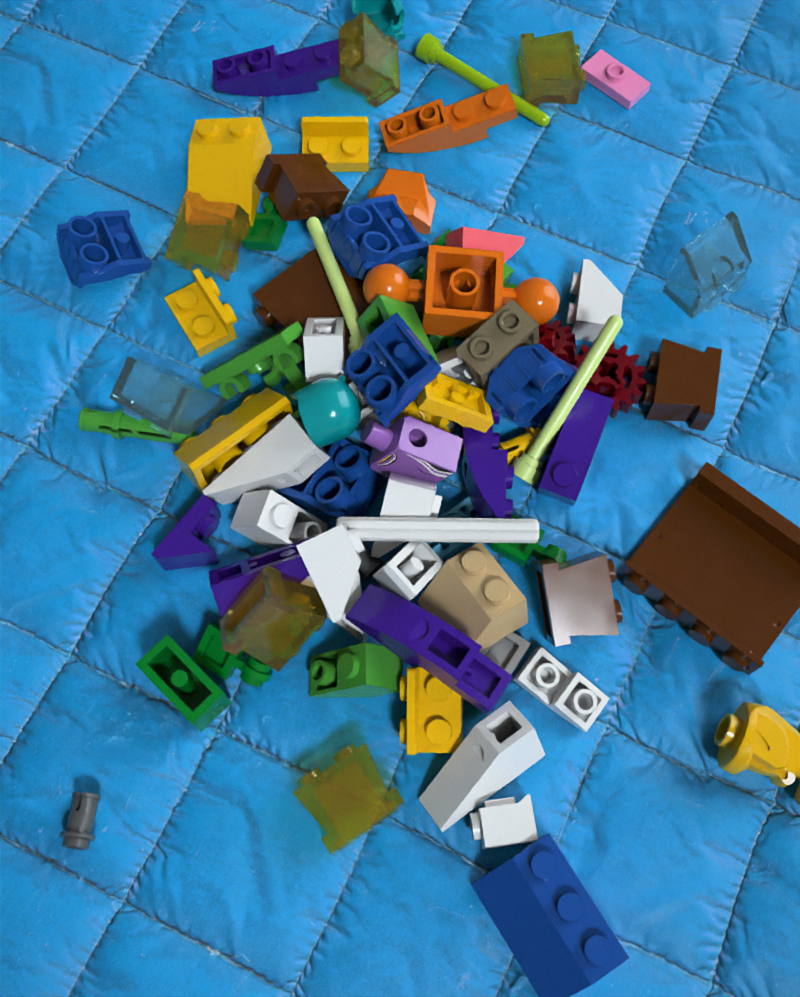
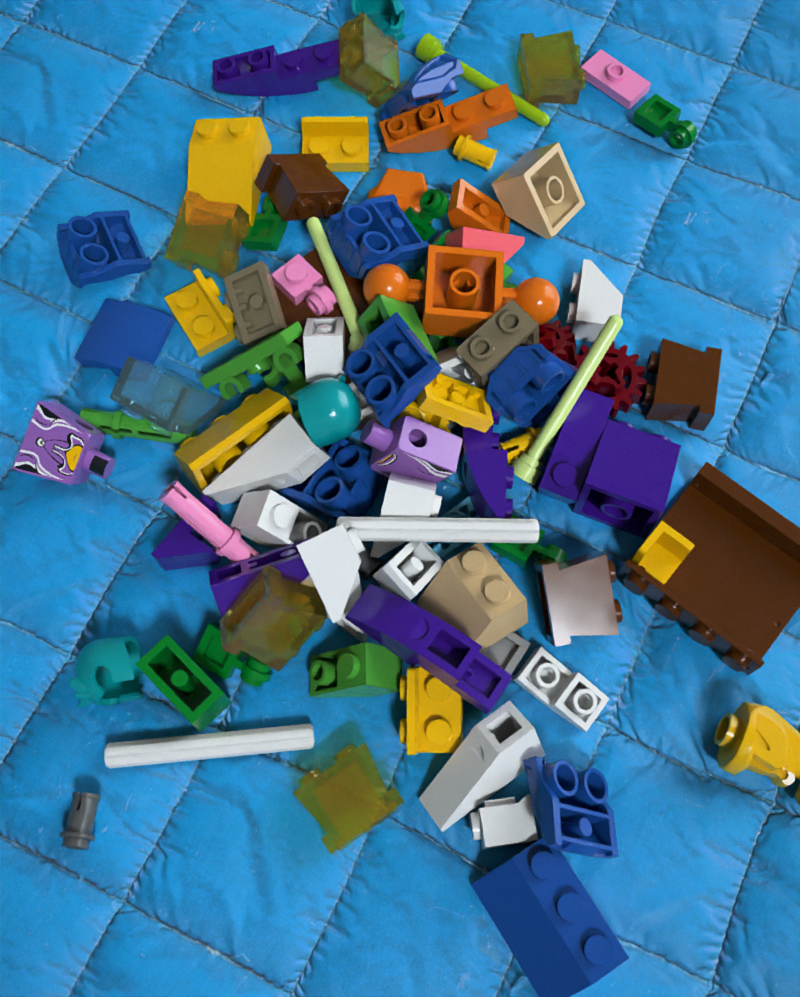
(62, 446): none -> medium lavender torso
(108, 672): none -> teal helmet
(124, 331): none -> blue slope
(205, 522): none -> bright pink pin
(209, 746): none -> white axle
(254, 304): none -> dark tan bracket
(300, 282): none -> bright pink plate
(427, 84): none -> blue slope
(433, 205): none -> green plate
(474, 152): none -> yellow pin
(475, 210): none -> orange slope
(540, 191): none -> tan slope
(572, 808): none -> blue slope
(628, 479): none -> dark purple slope
(661, 116): none -> green plate
(662, 552): none -> yellow panel
(709, 267): clear light blue slope -> none

